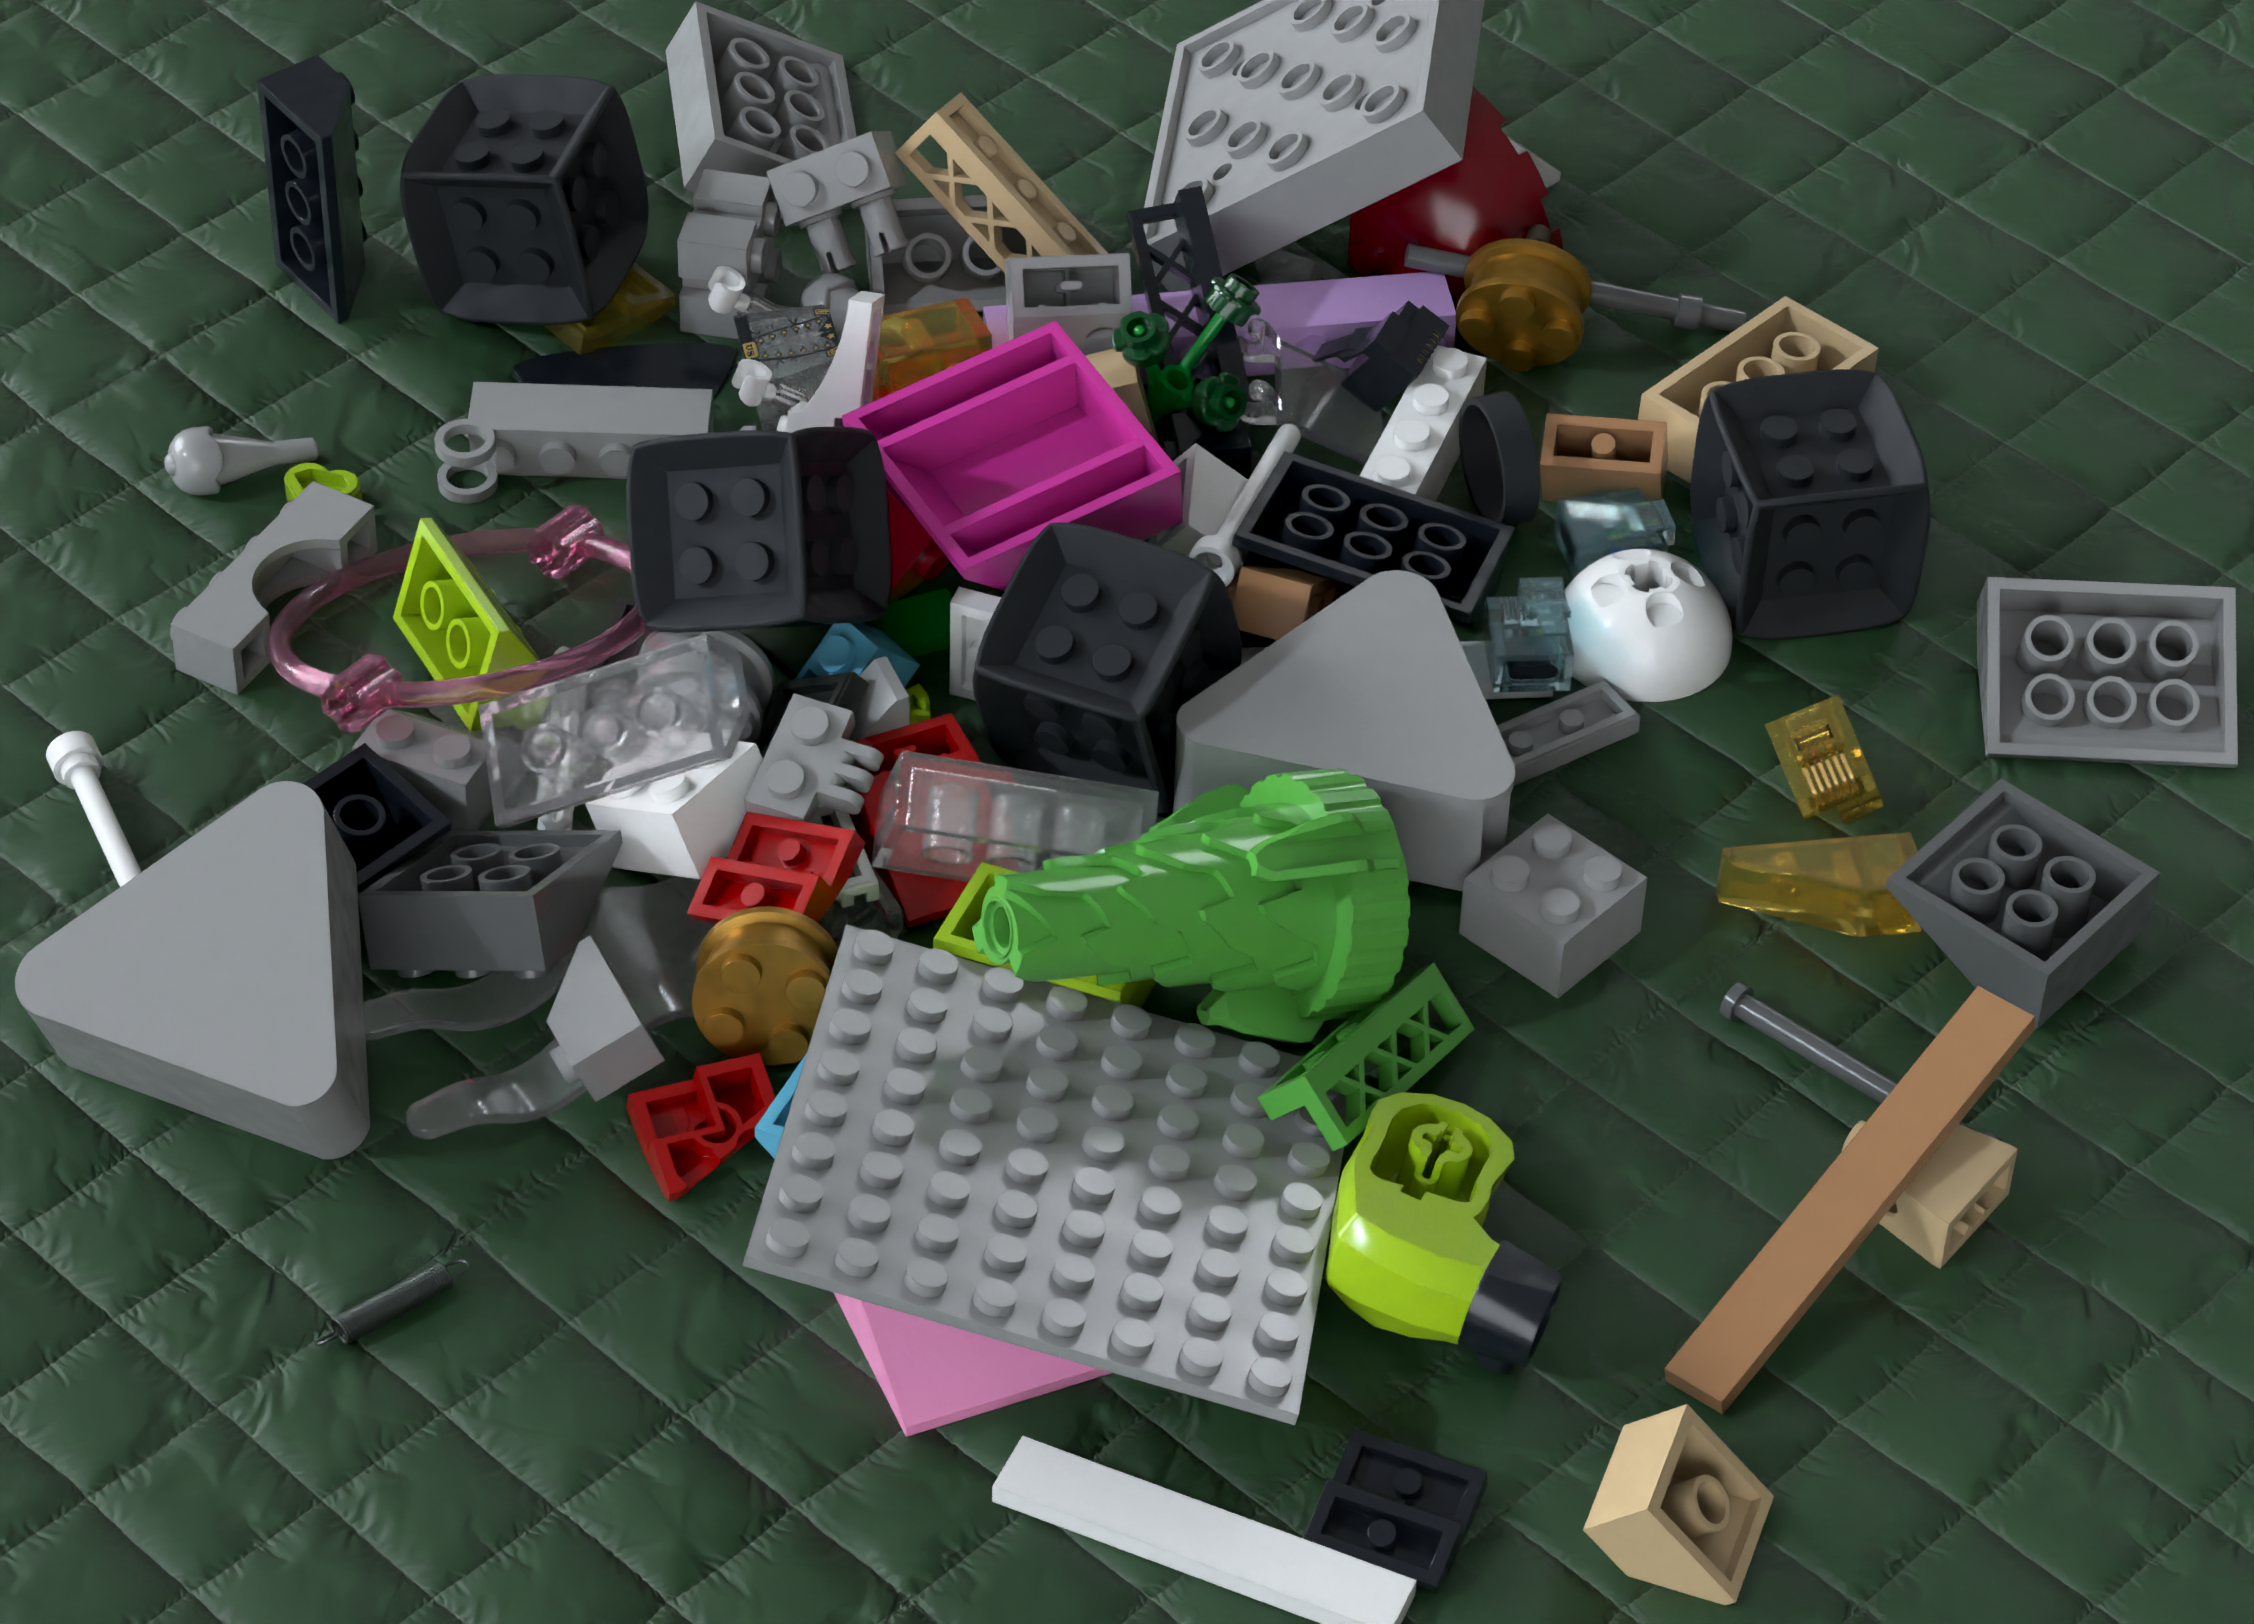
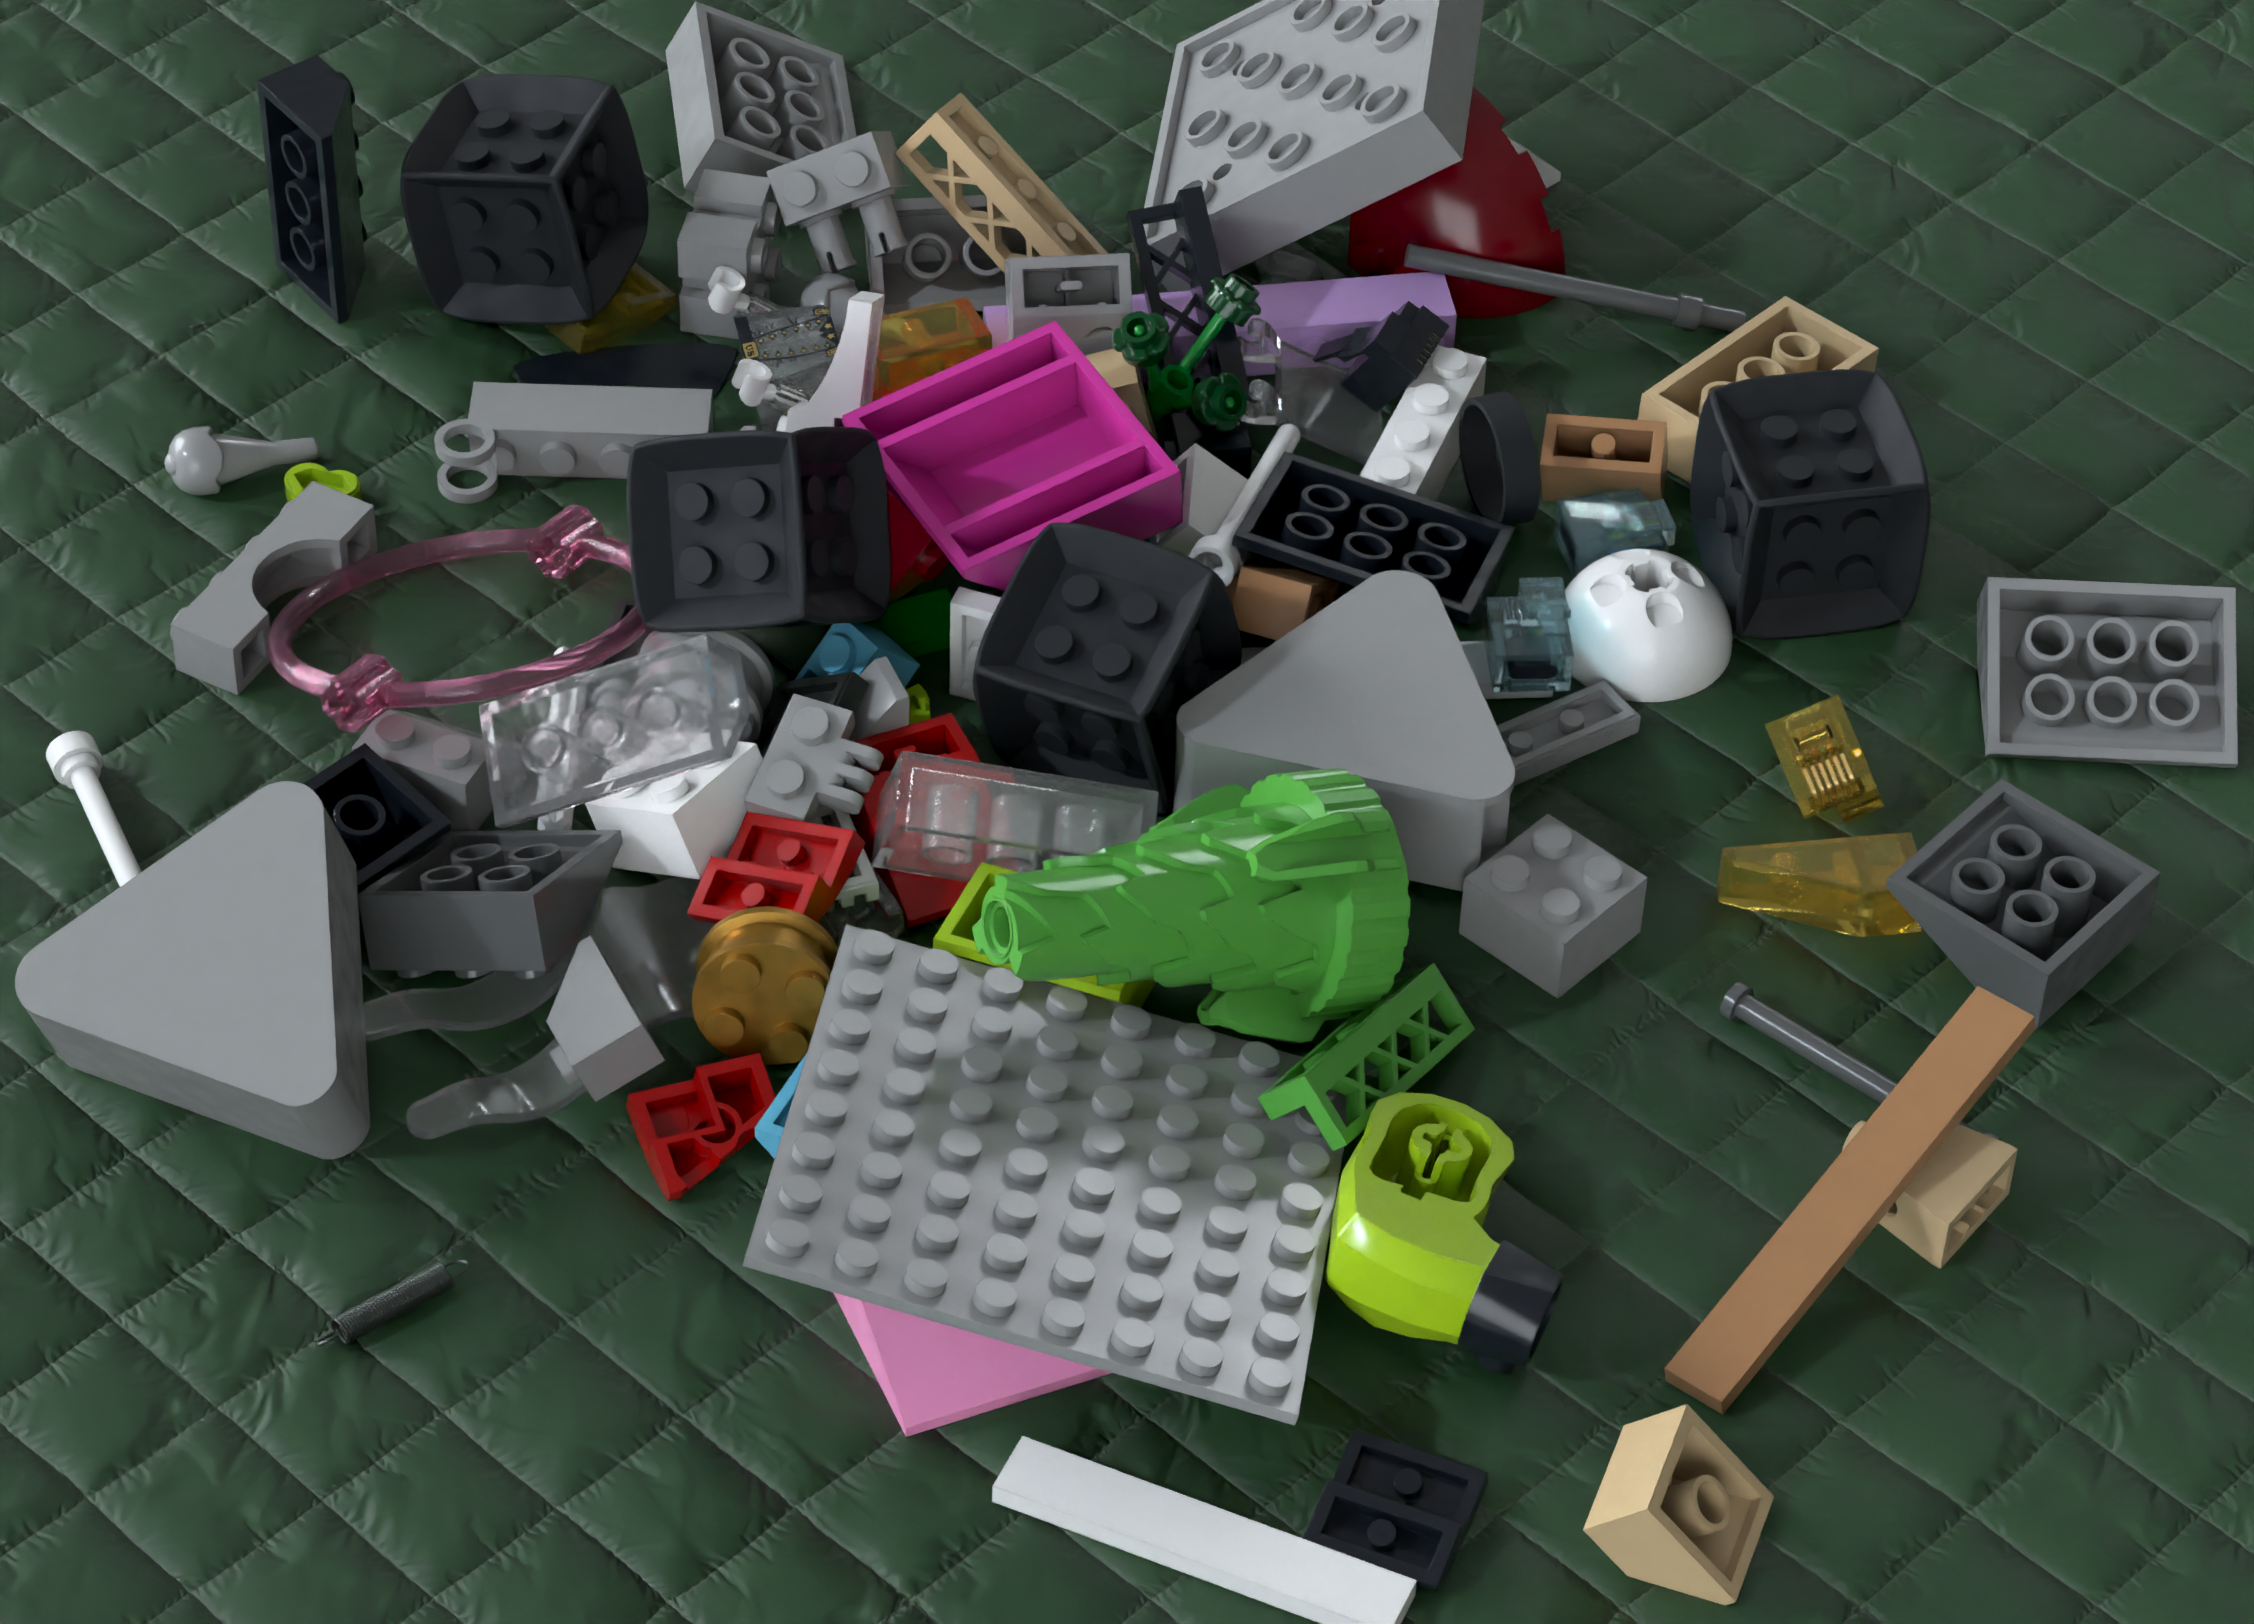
(455, 617): lime slope -> none
(1524, 301): pearl gold wheel -> none

